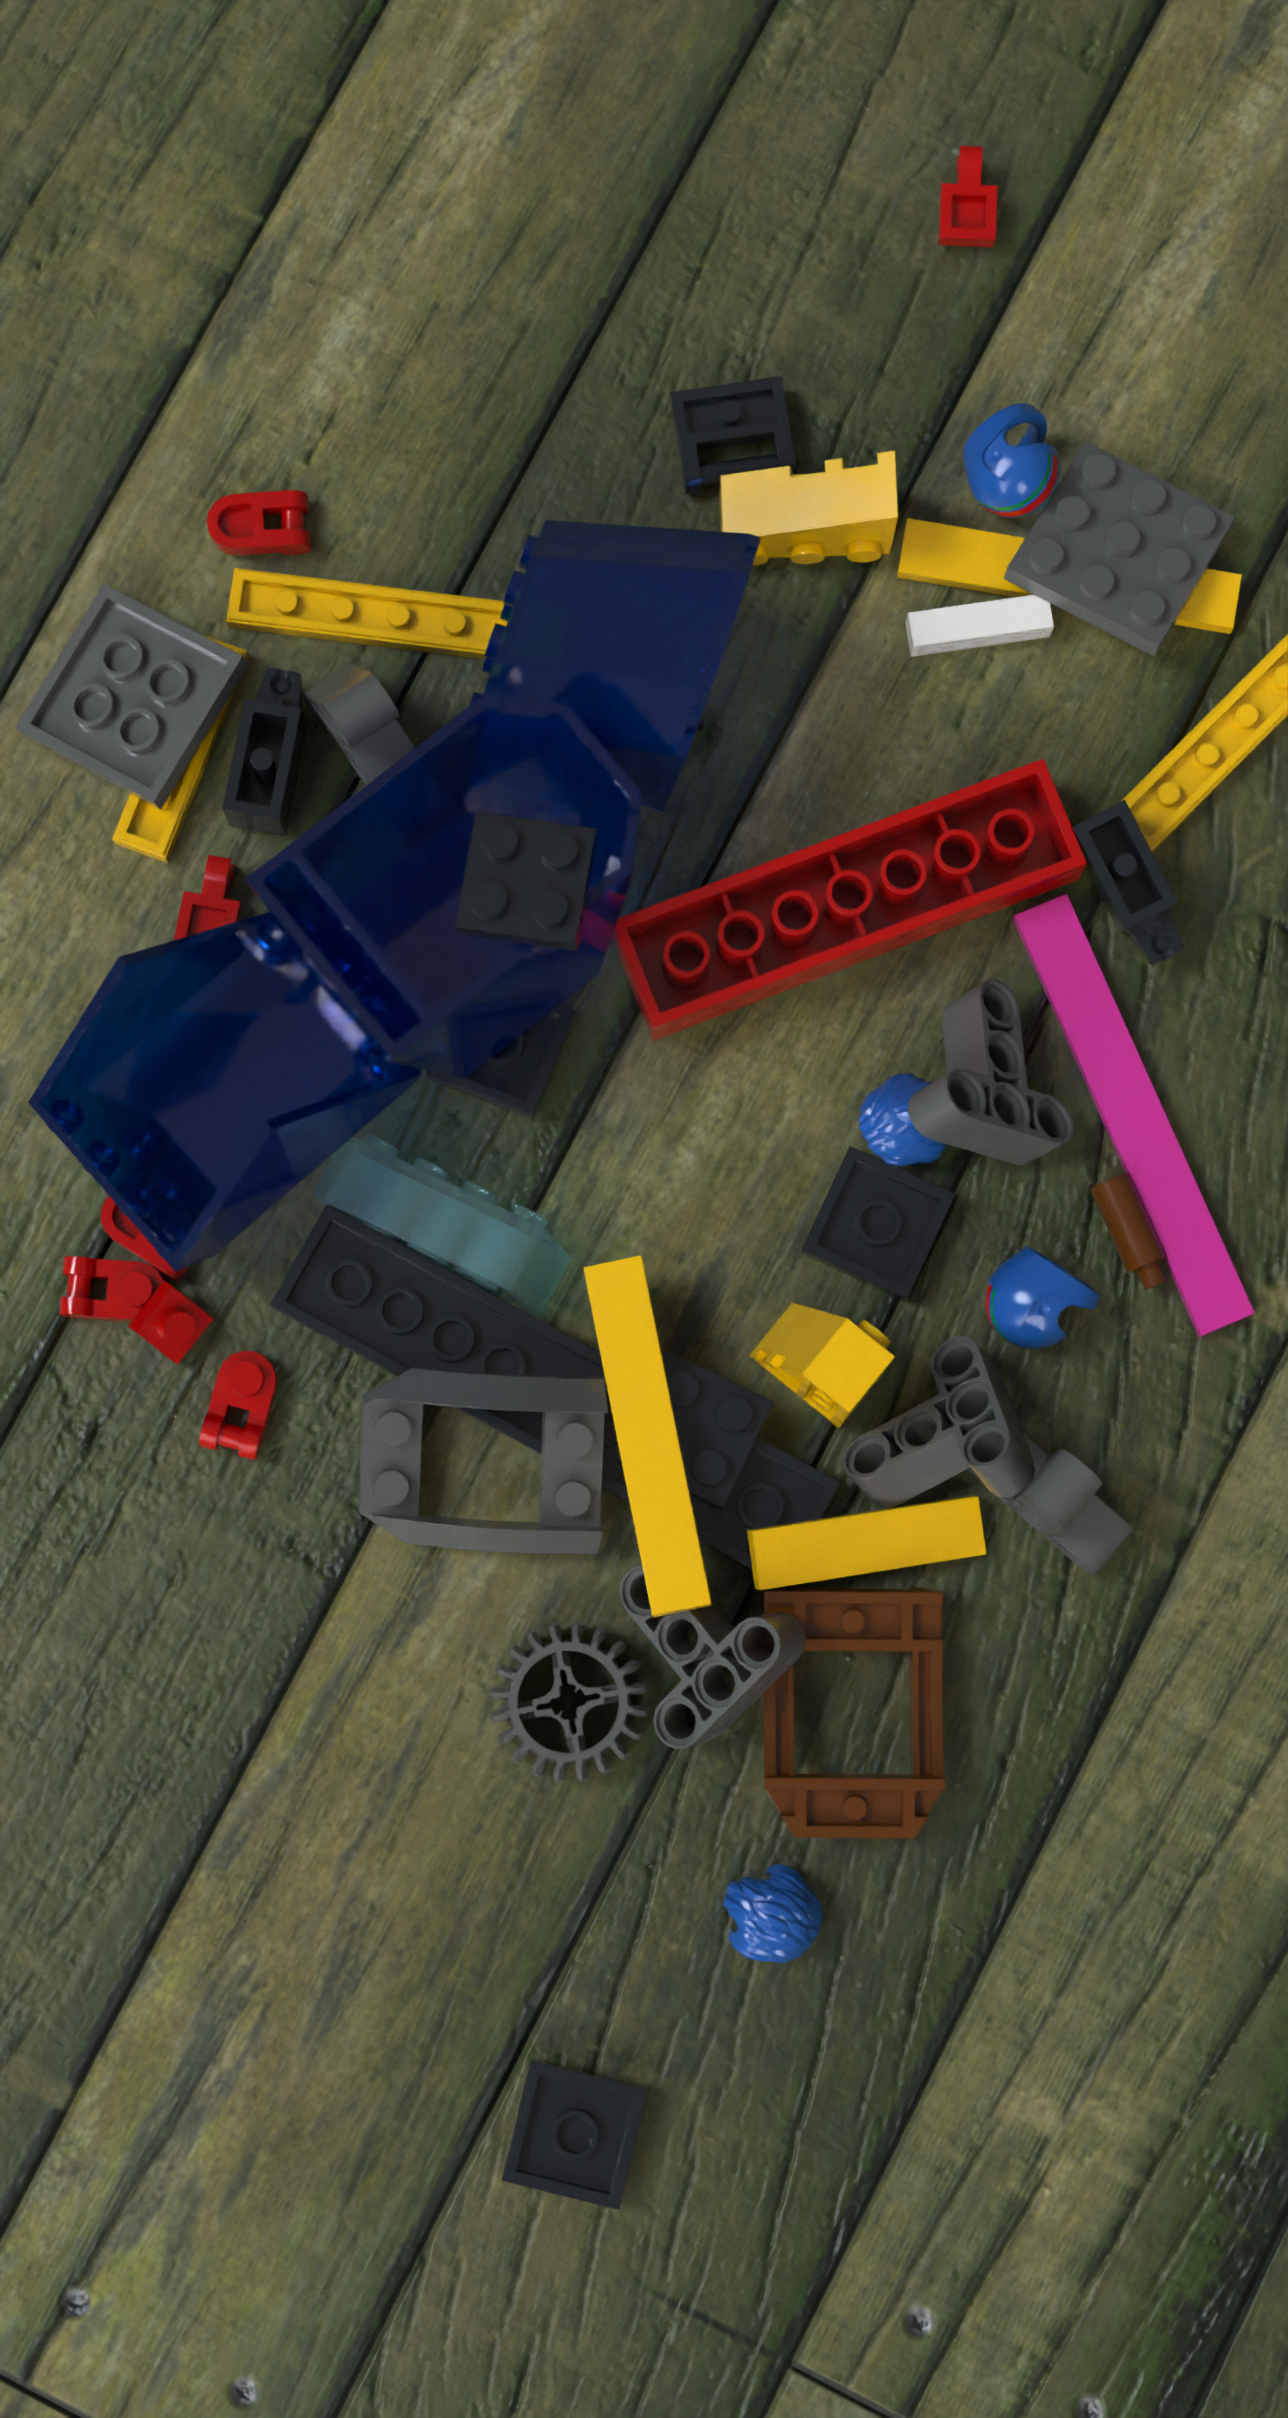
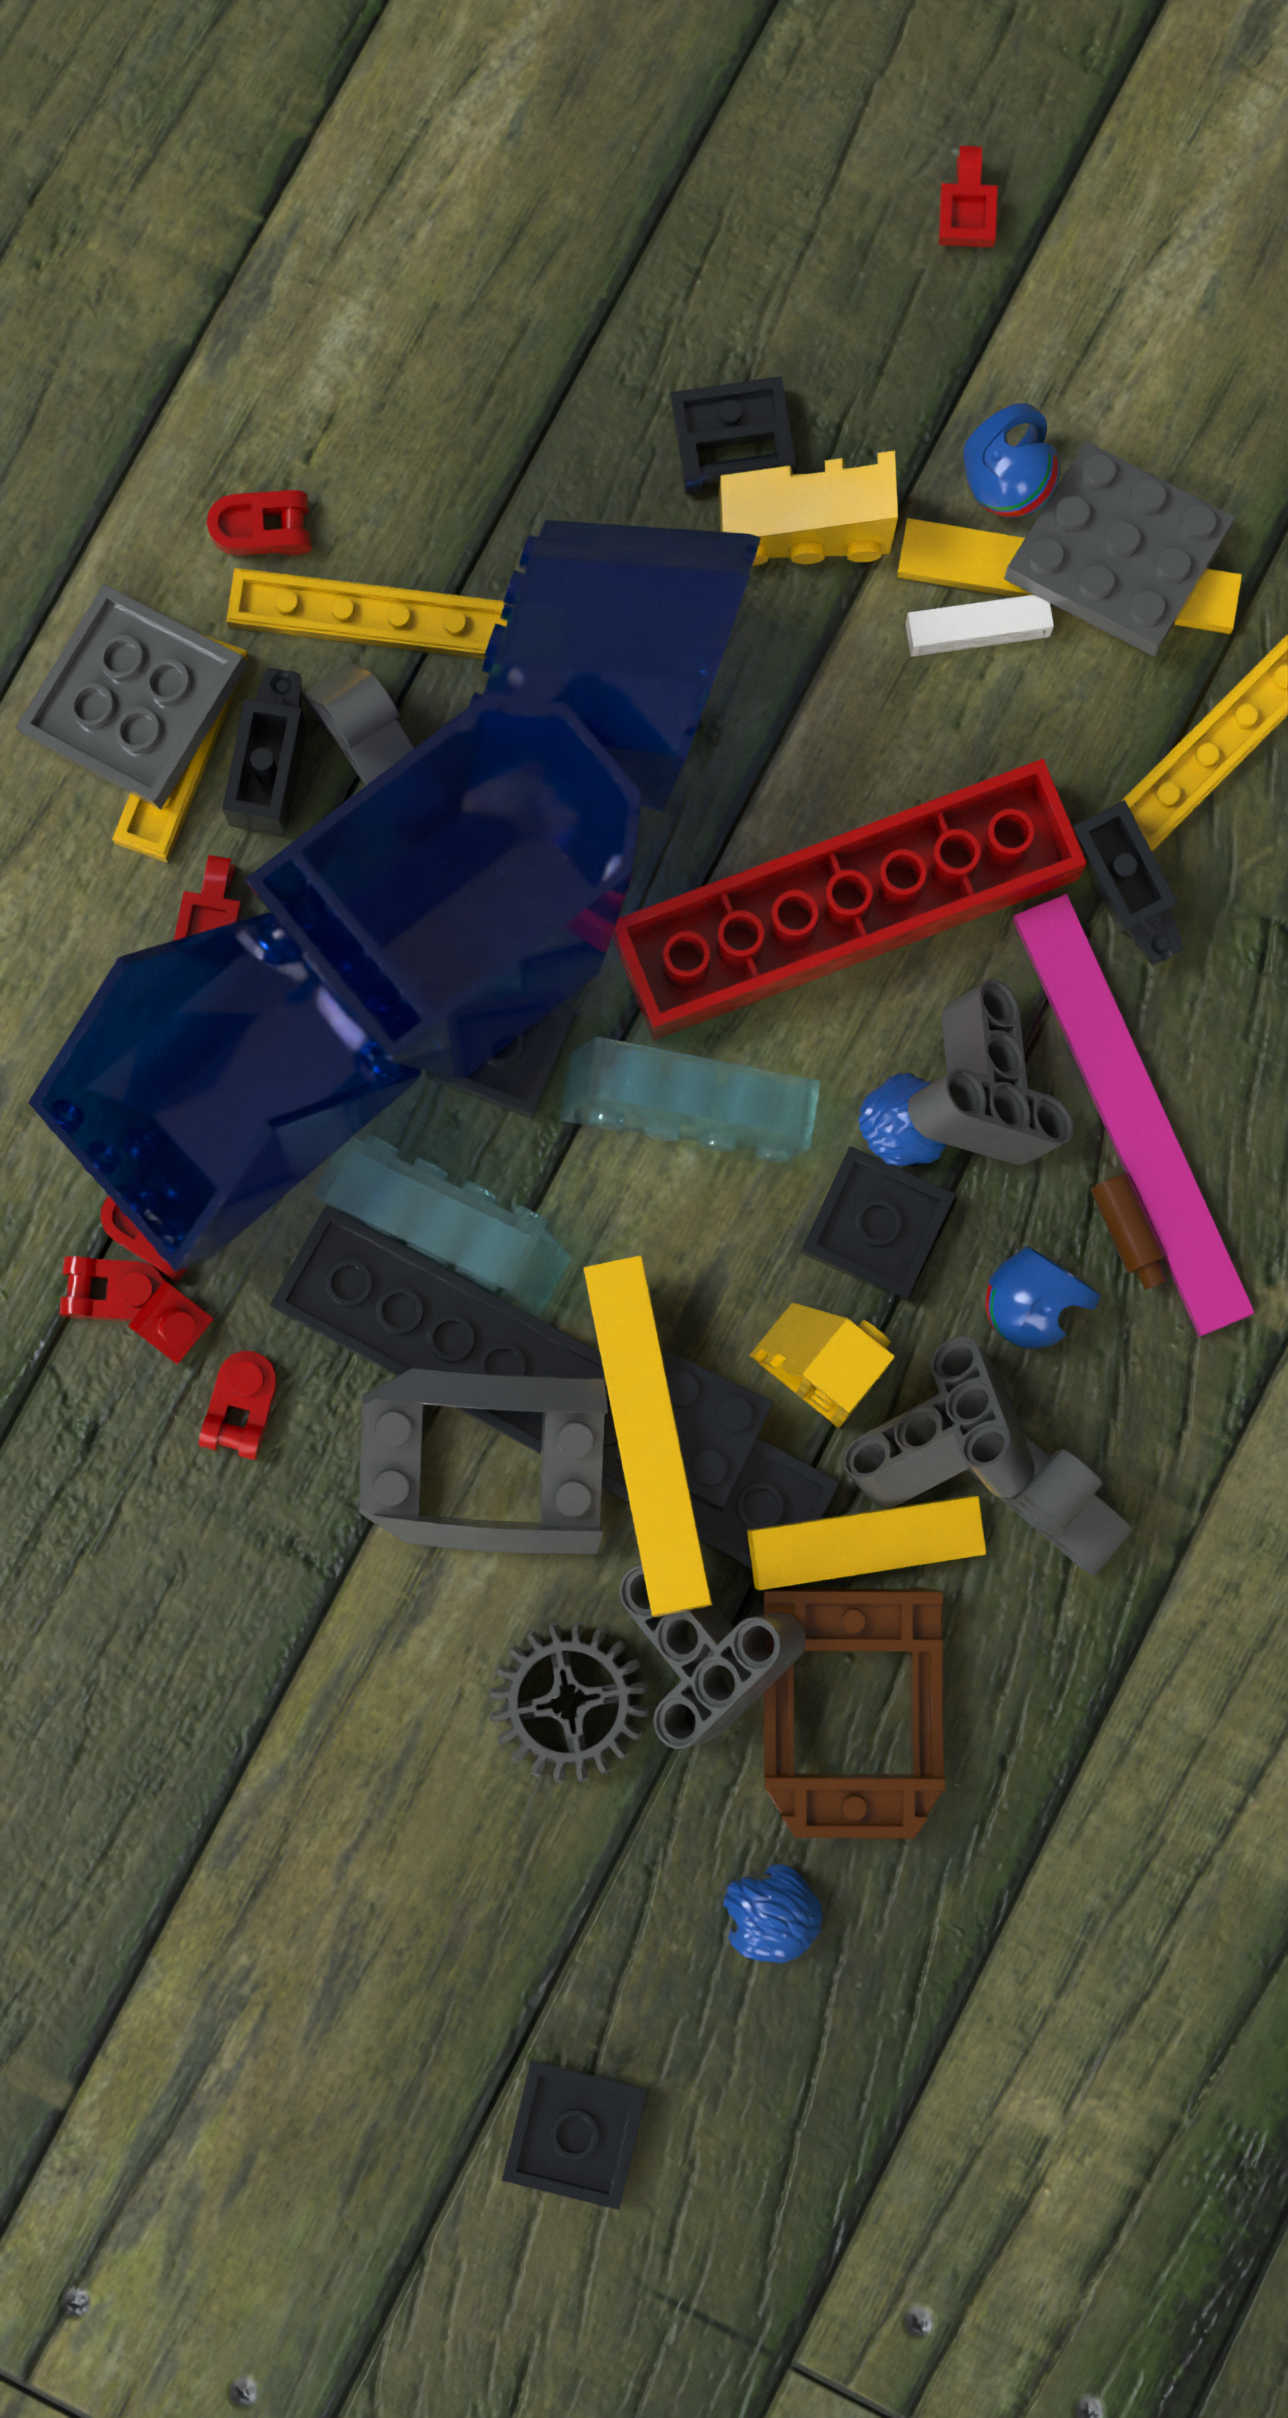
(526, 881): black plate -> none
(689, 1099): none -> clear light blue wedge

